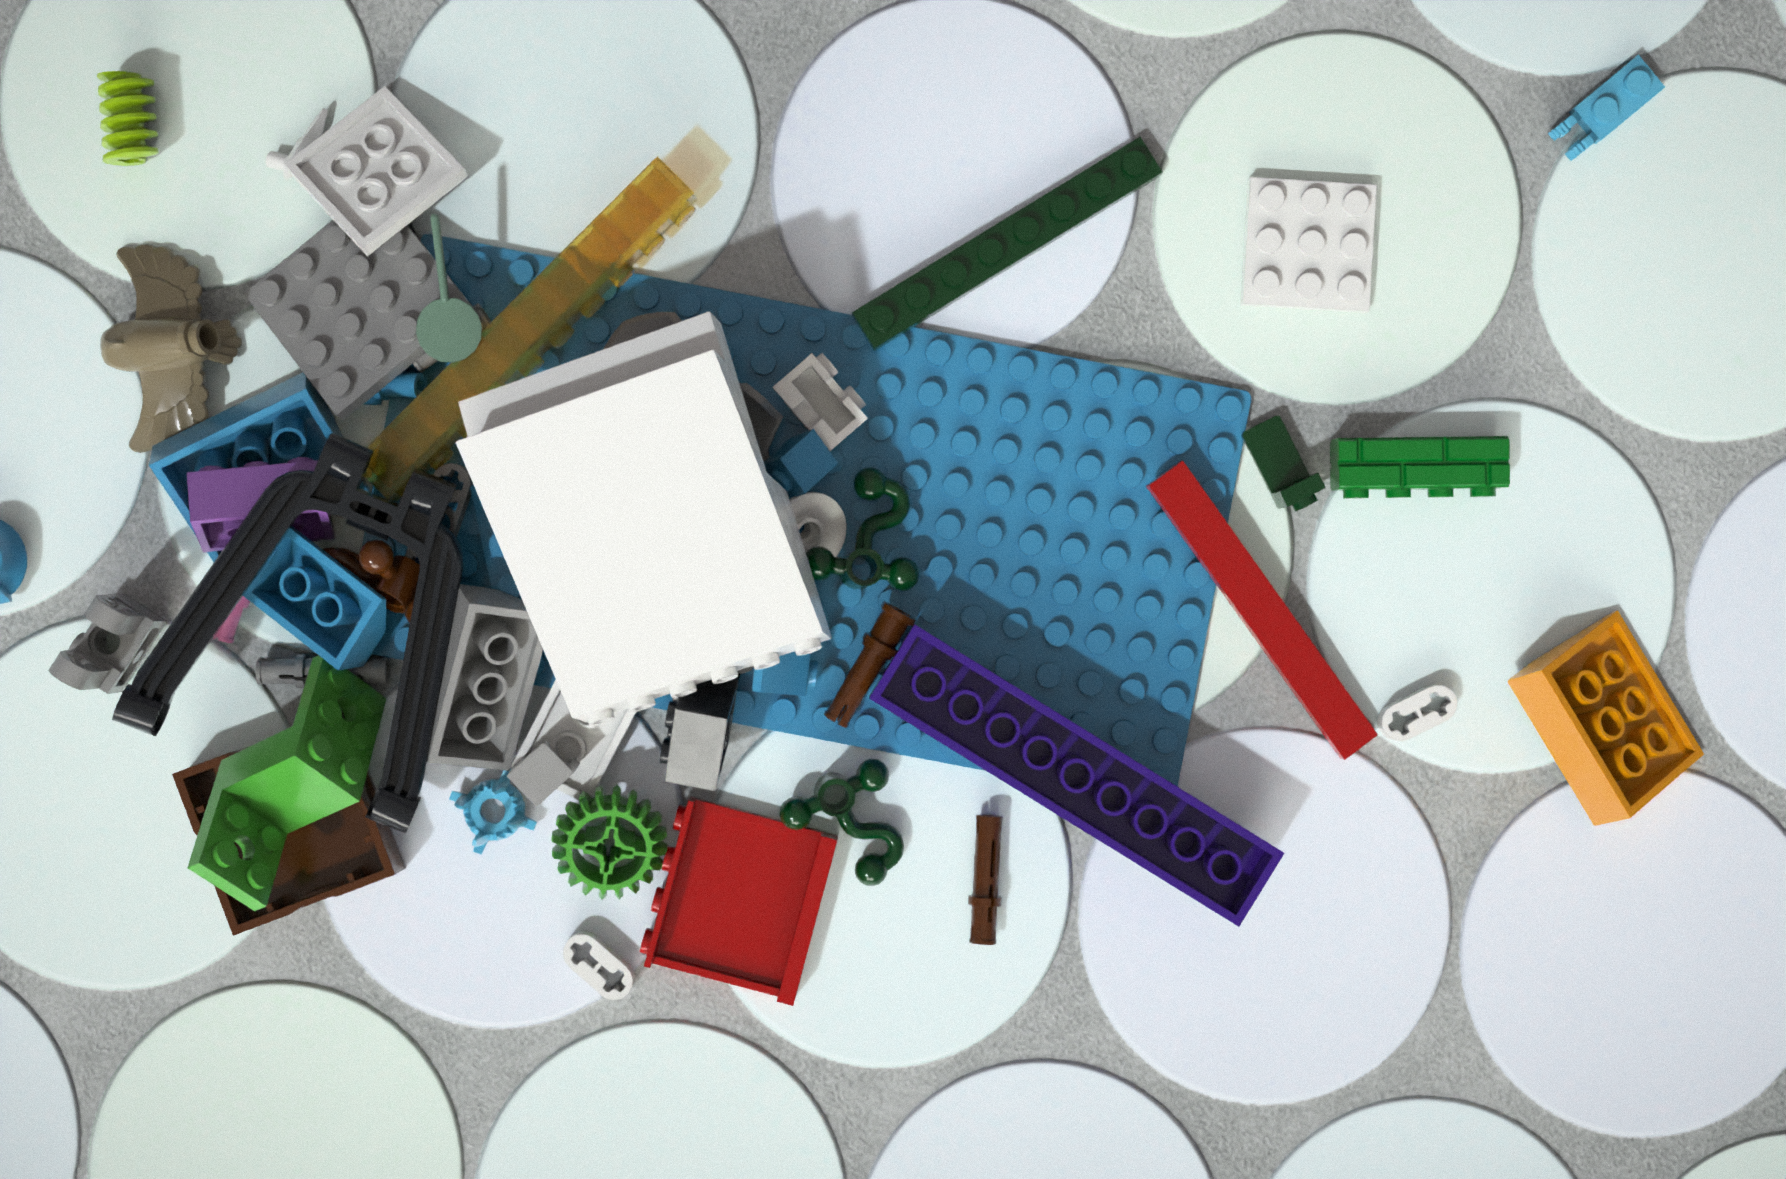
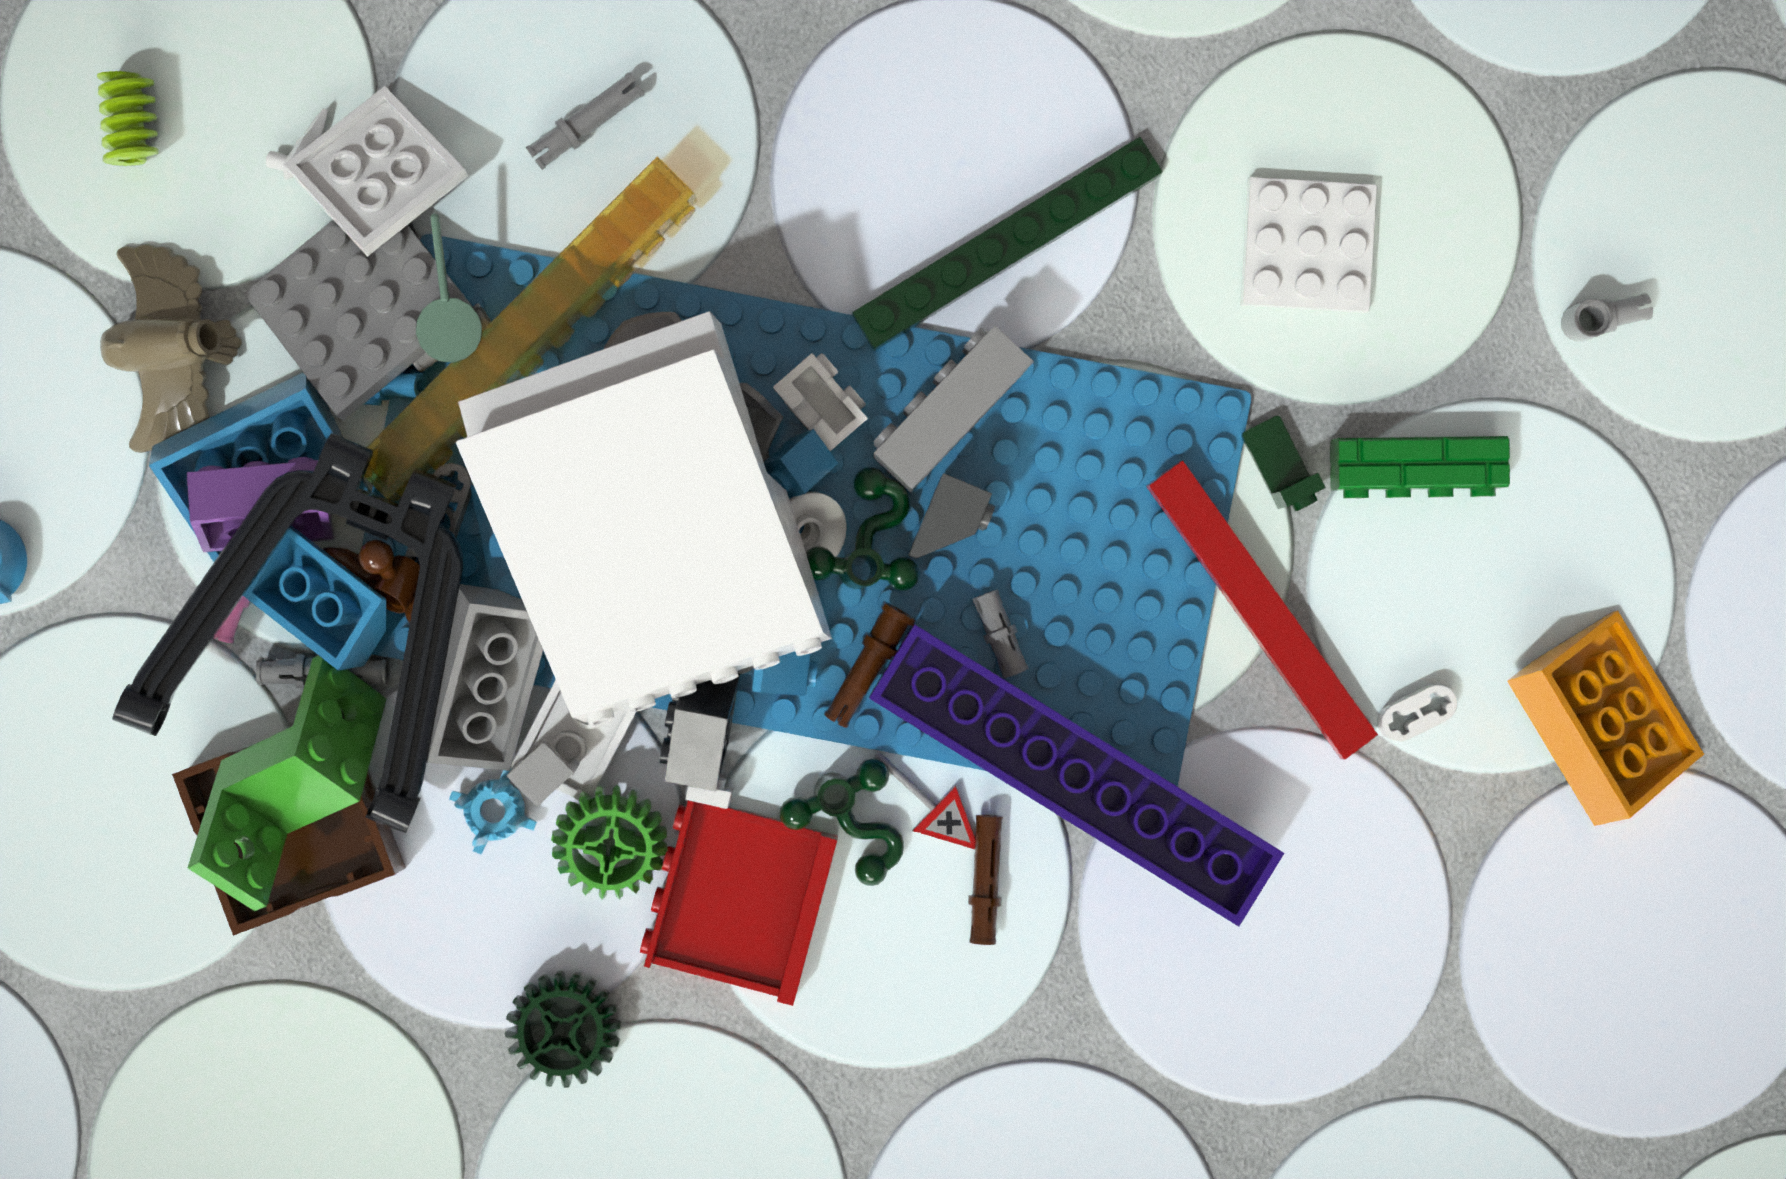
(89, 661): light grey brick -> none
(574, 1044): none -> dark green gear
(584, 121): none -> light grey pin
(591, 973): white beam -> none
(718, 798): none -> white plate
(946, 819): none -> piece
(952, 408): none -> light grey brick
(952, 515): none -> dark grey slope
(1000, 633): none -> light grey pin
(1605, 316): none -> light grey pin
(1610, 105): medium azure hinge -> none

